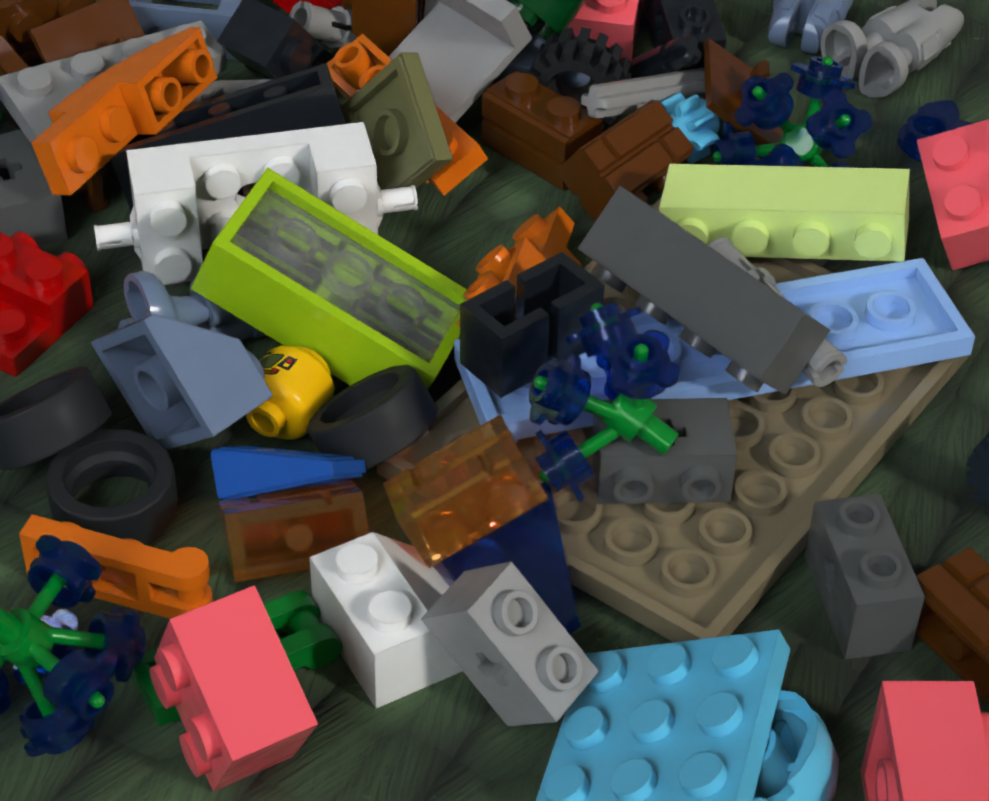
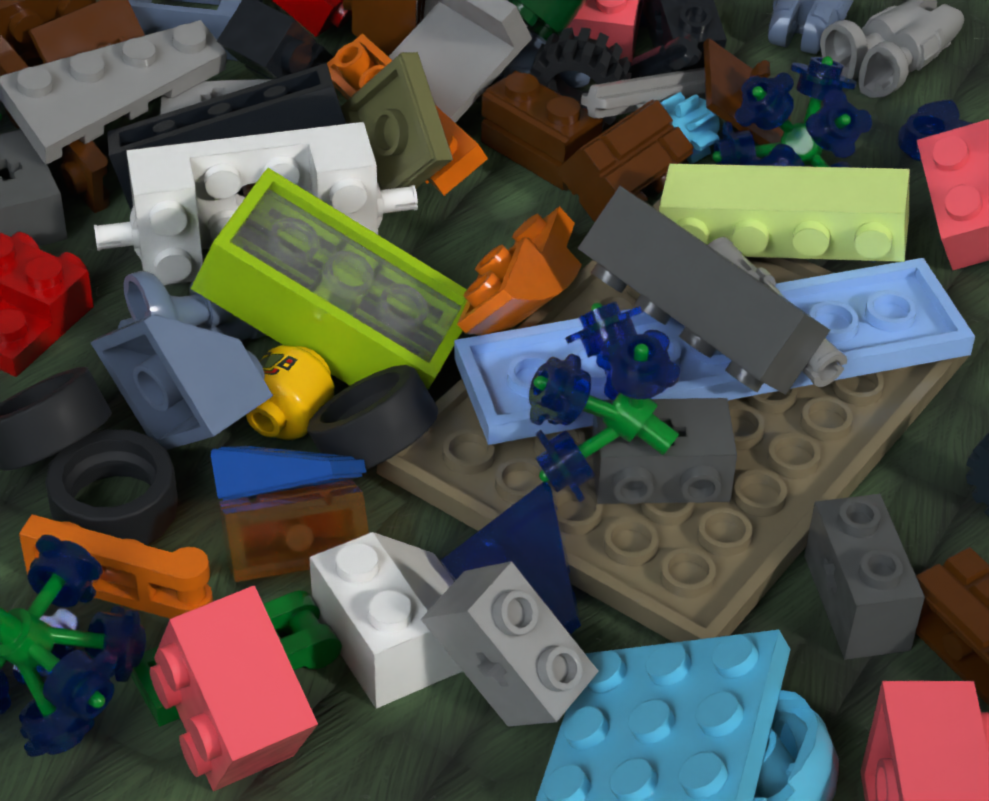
(119, 104): orange slope -> none
(319, 23): light grey pin -> none
(464, 491): clear orange brick -> none
(548, 310): black piece -> none

